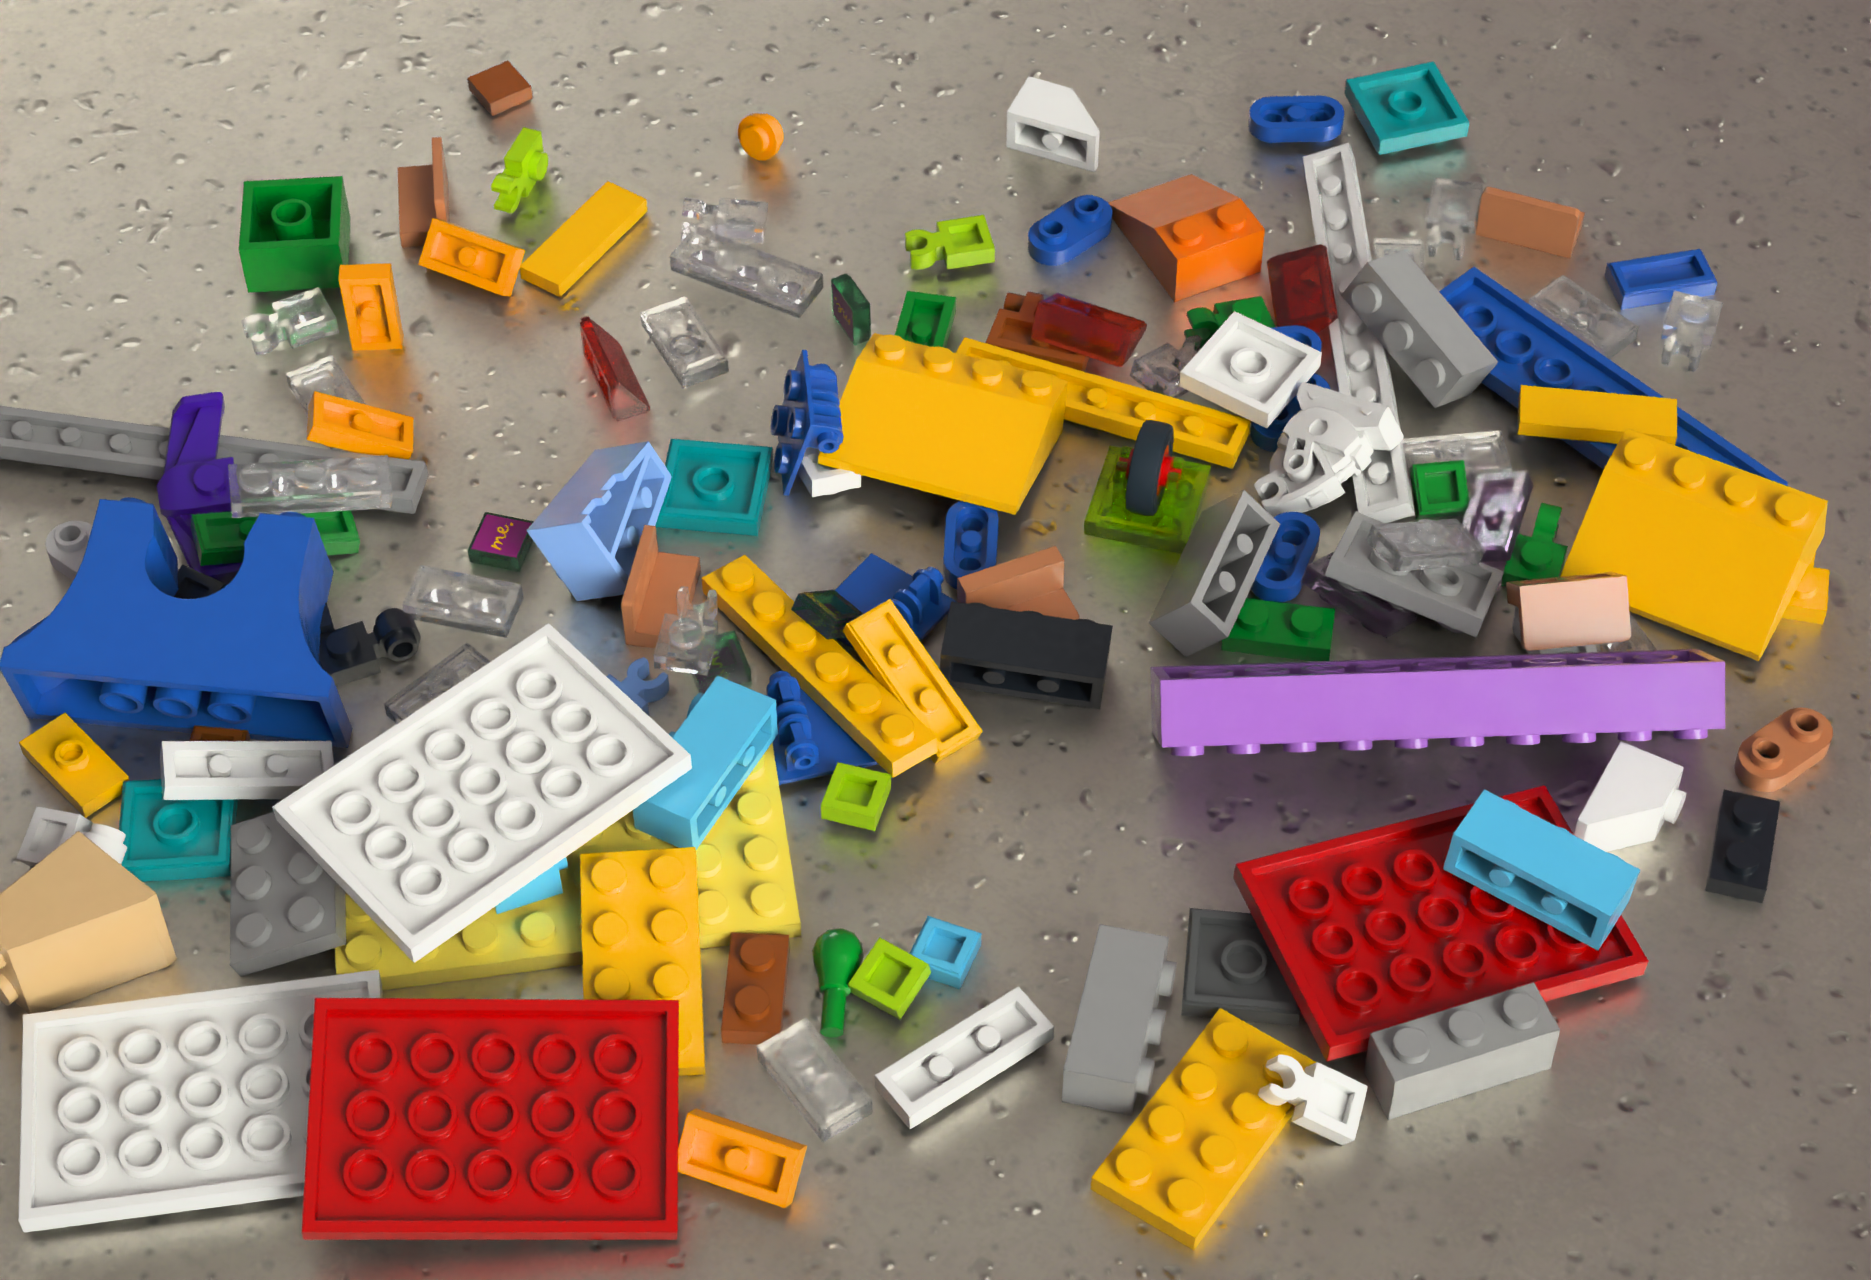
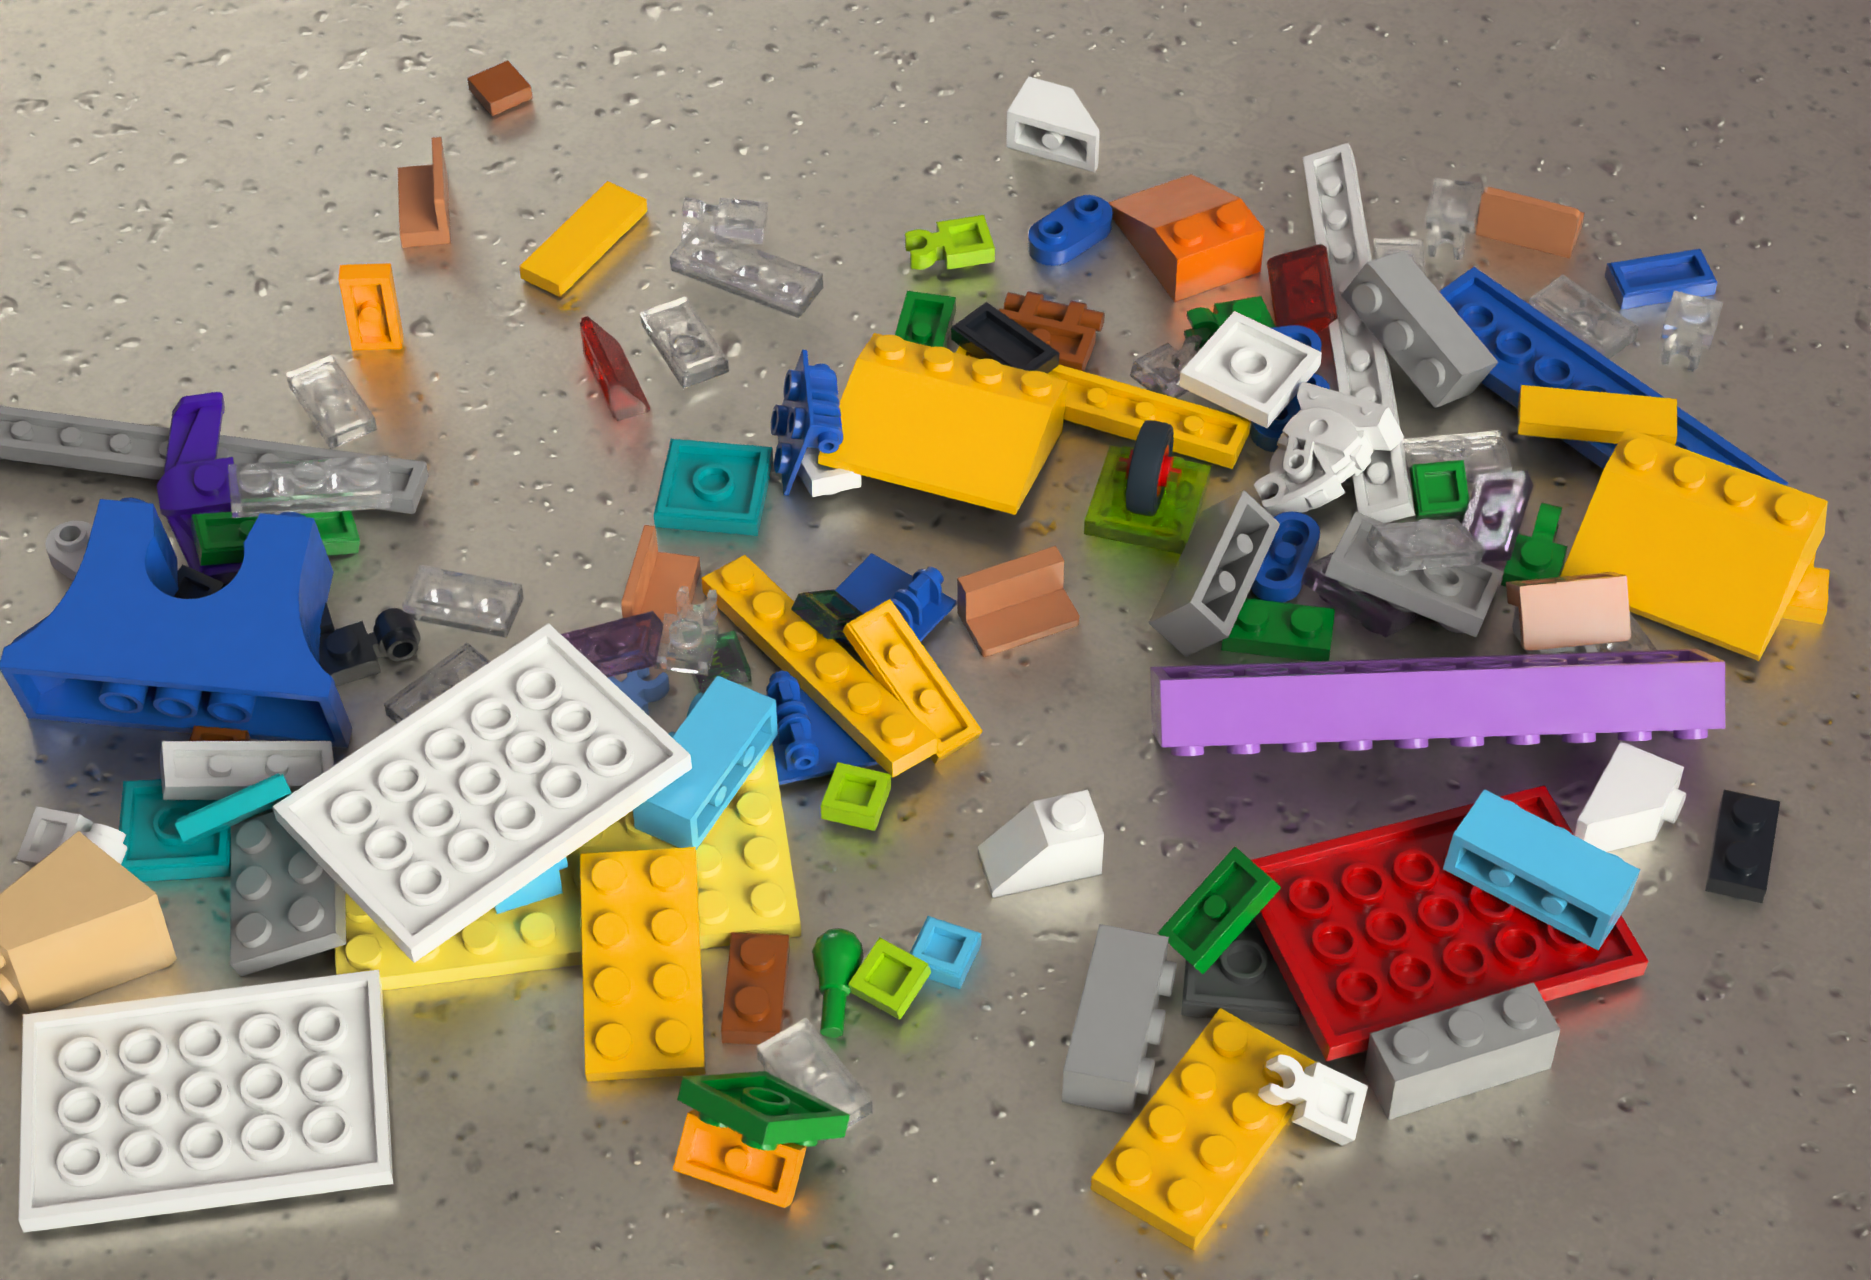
(74, 764): yellow plate -> none
(232, 809): none -> teal tile
(294, 233): green brick -> none
(295, 319): clear plate -> none
(359, 427): light orange plate -> none
(471, 257): light orange plate -> none
(492, 1120): red plate -> none
(501, 542): tile -> none
(523, 167): lime plate -> none
(599, 518): light blue wedge -> none
(620, 644): none -> clear purple plate
(760, 136): light orange plate -> none
(762, 1109): none -> green plate
(851, 309): clear green tile -> none
(964, 1057): white plate -> none
(969, 540): blue plate -> none
(995, 336): none -> black tile
(1025, 654): black brick -> none
(1044, 845): none -> white slope
(1087, 329): clear red slope -> none
(1219, 910): none -> green plate
(1296, 119): blue plate -> none
(1406, 108): teal plate -> none
(1794, 744): nougat plate -> none

